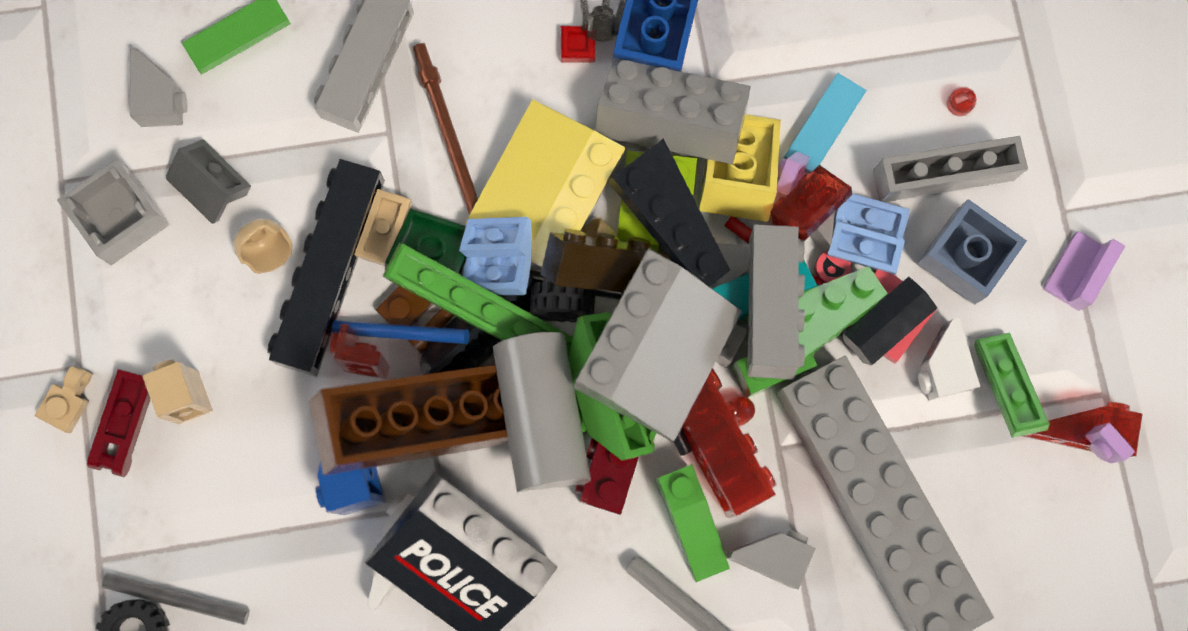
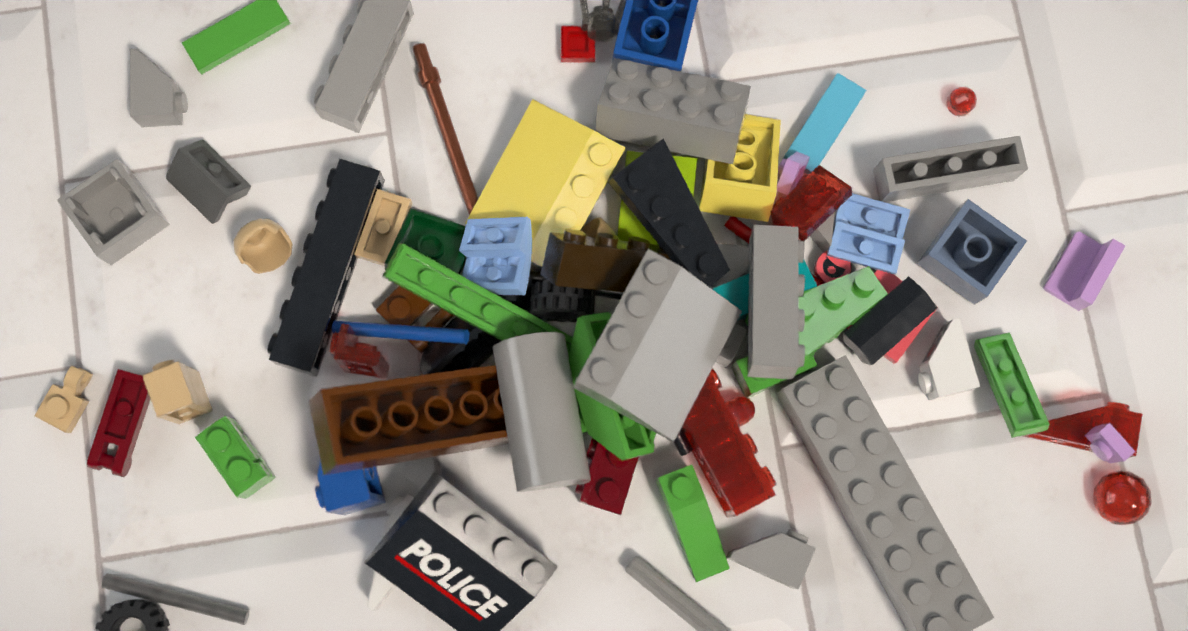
(235, 457): none -> bright green brick
(1122, 497): none -> clear red hair

